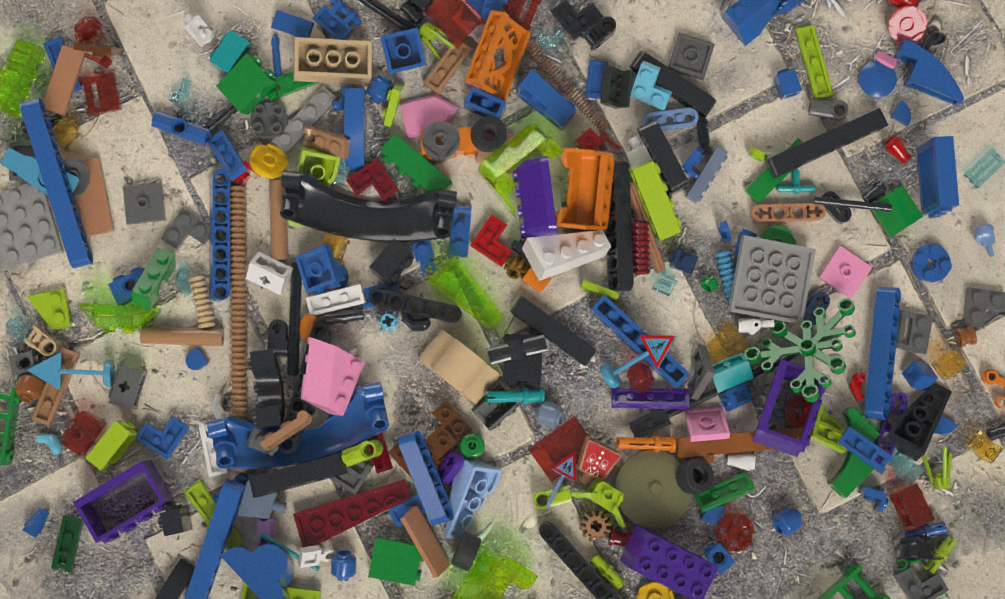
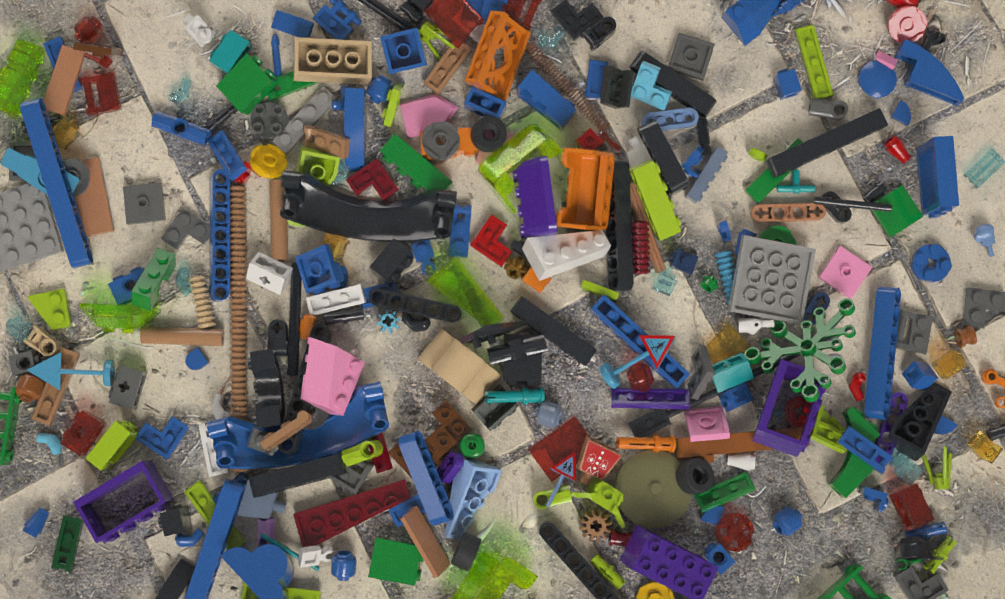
(189, 541): none -> blue arm
(490, 332): none -> black piece

